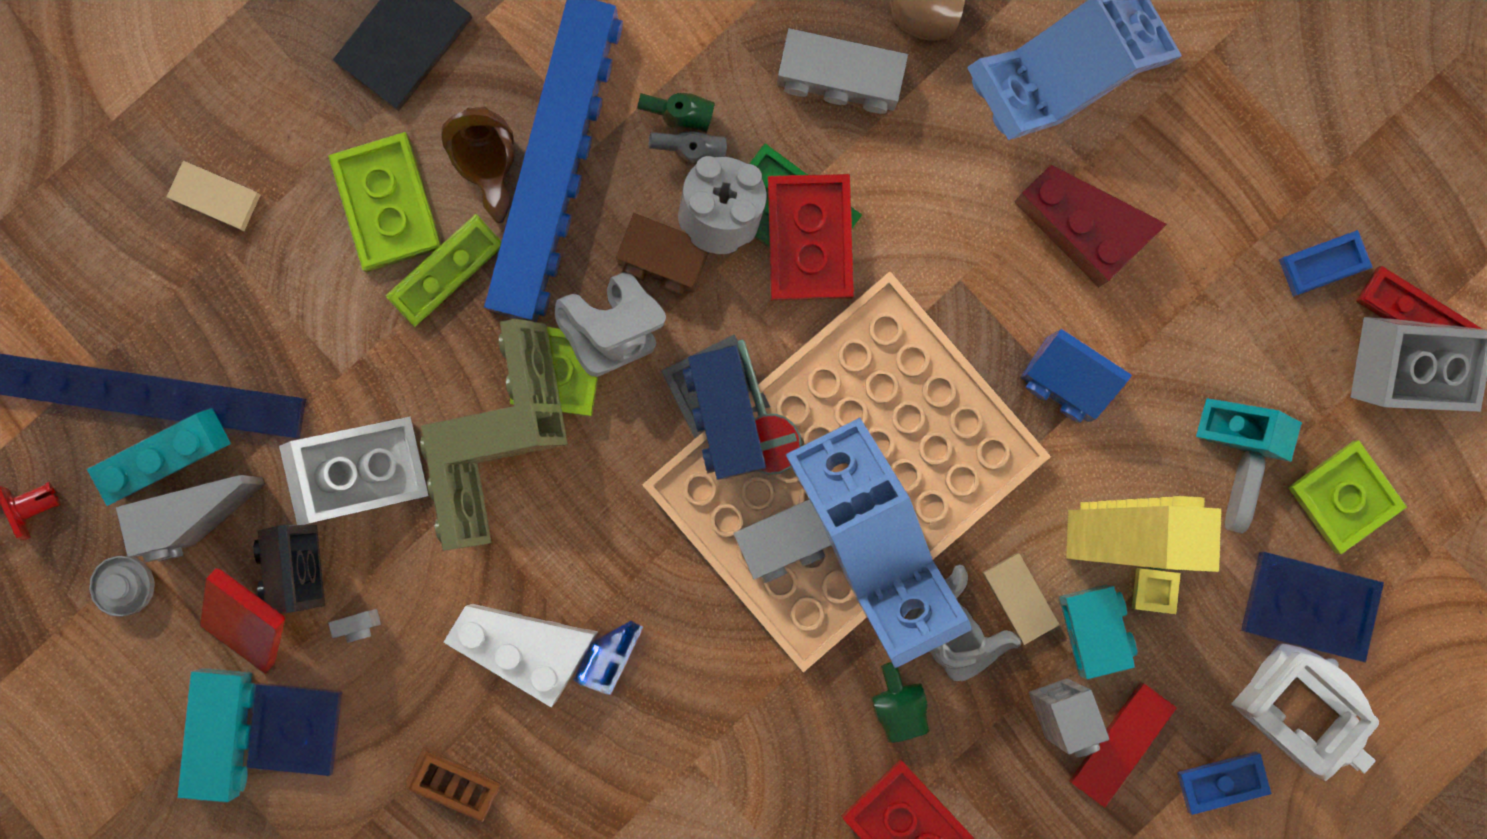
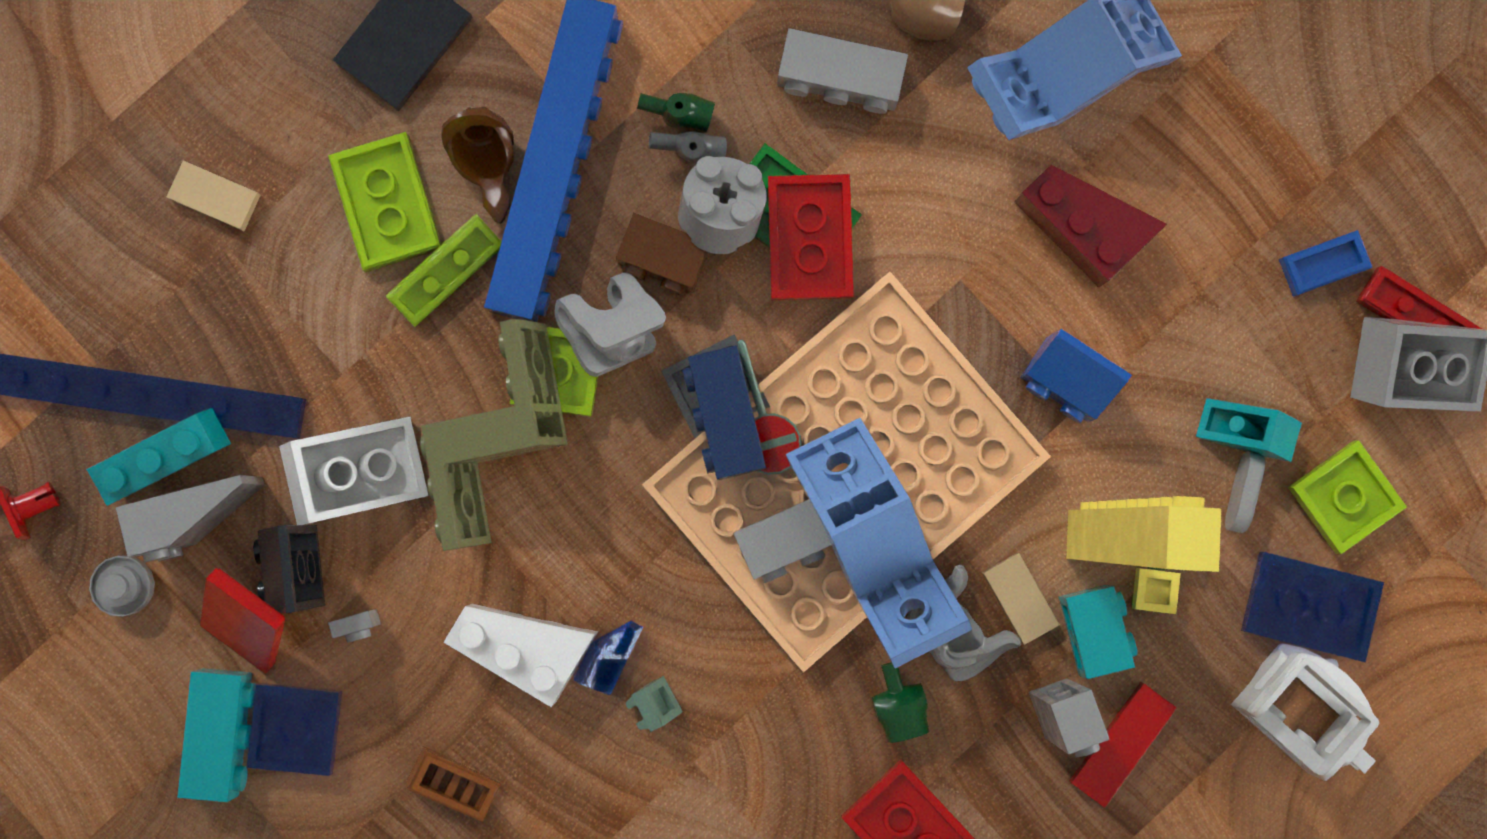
(655, 704): none -> sand green tile
(1224, 783): blue plate -> none

